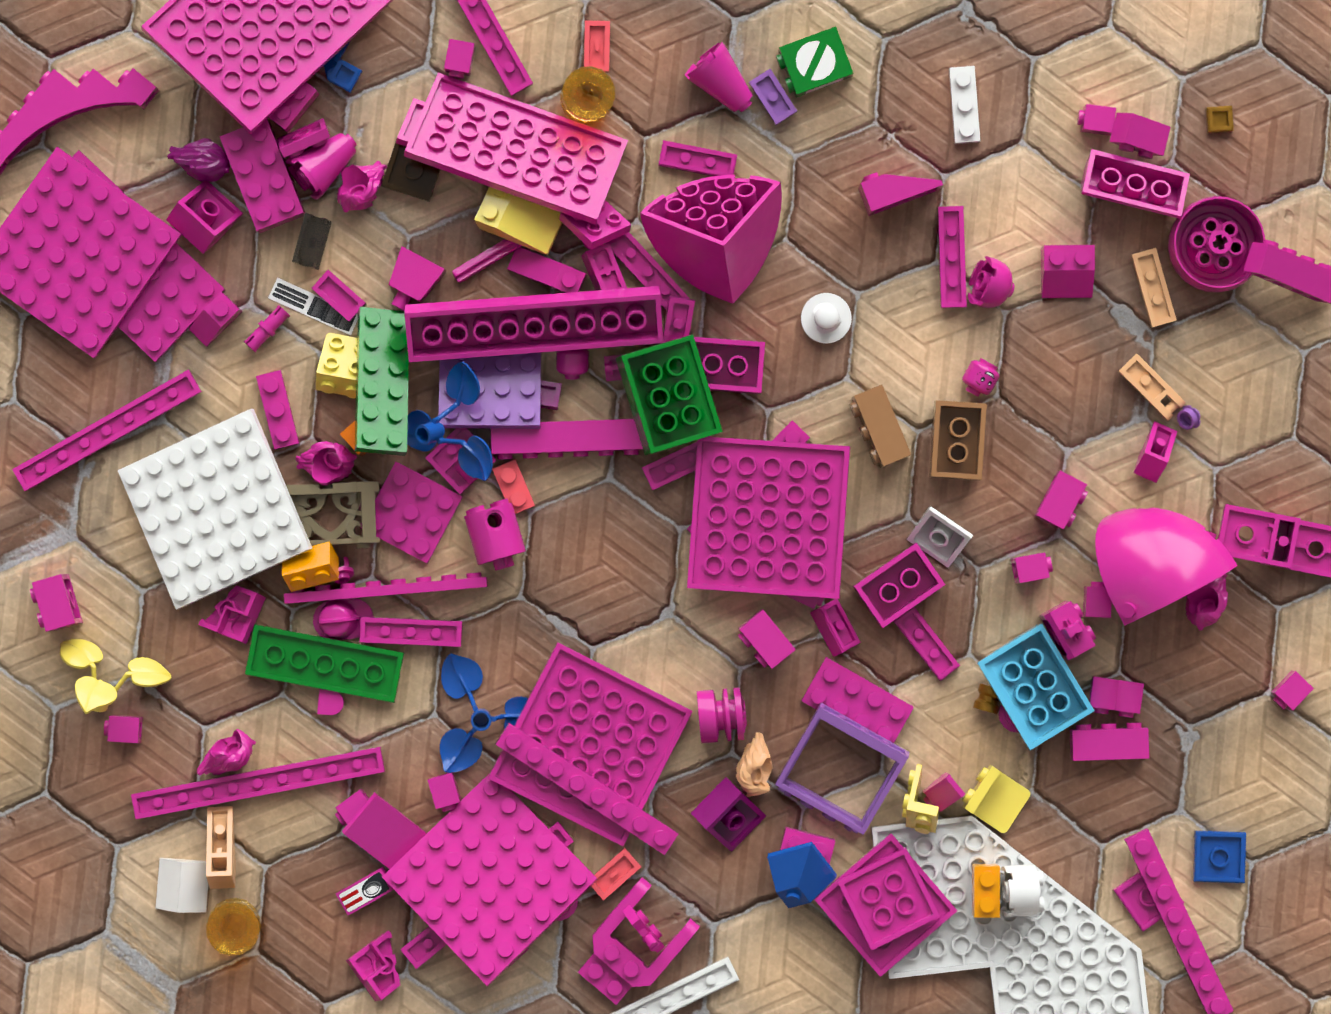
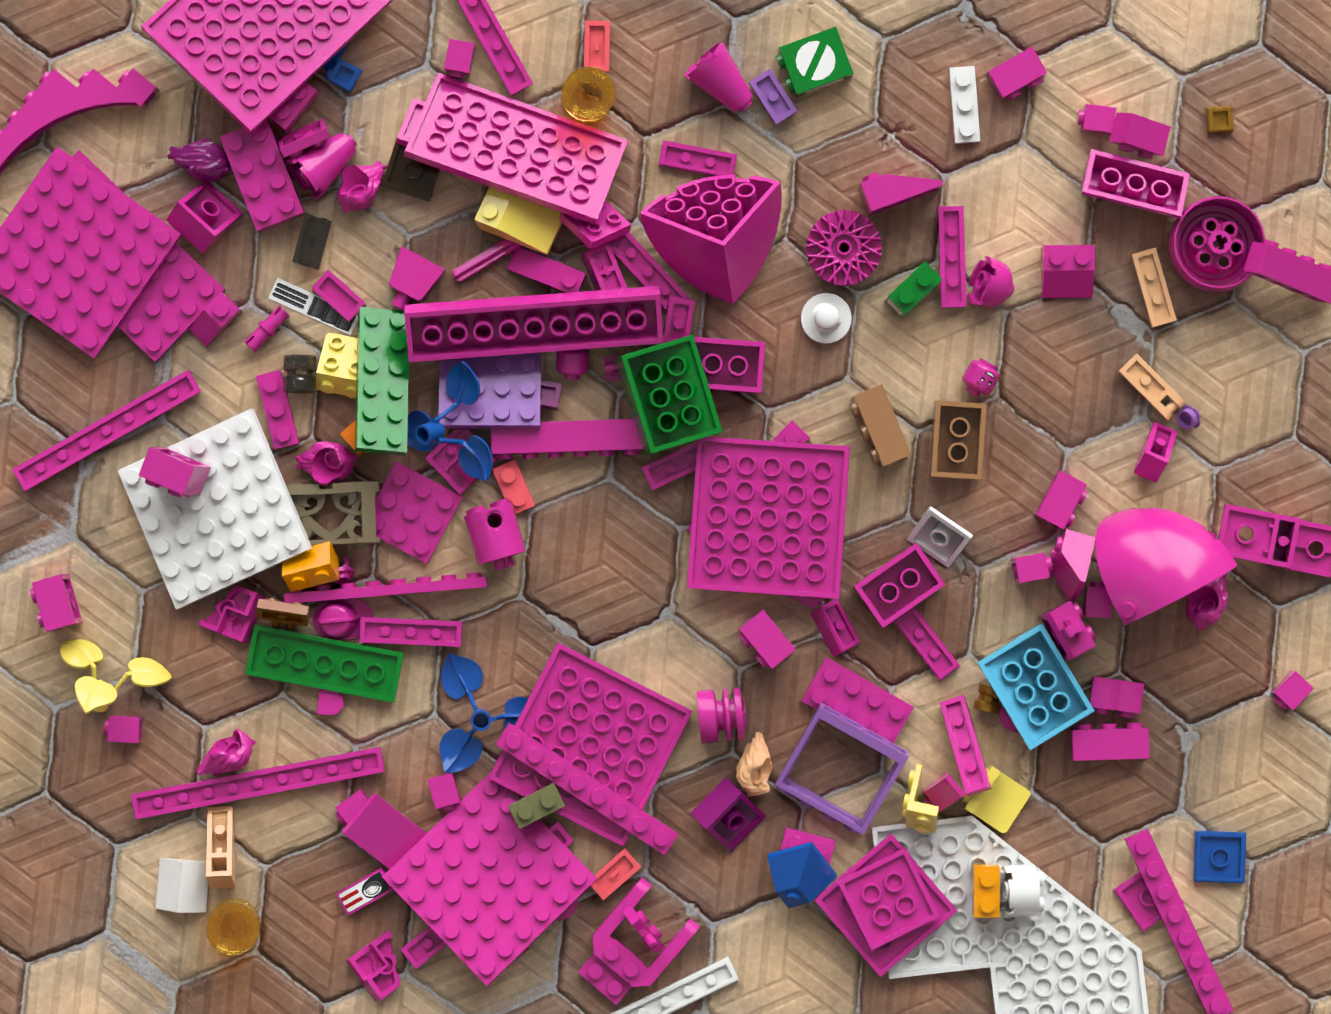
(173, 471): none -> dark pink brick
(281, 612): none -> dark orange hinge
(299, 383): none -> clear smoke wheel
(536, 805): none -> olive brick
(841, 267): none -> dark pink wheel
(913, 289): none -> green brick
(965, 745): none -> dark pink plate
(1017, 74): none -> dark pink brick
(1071, 561): none -> slope

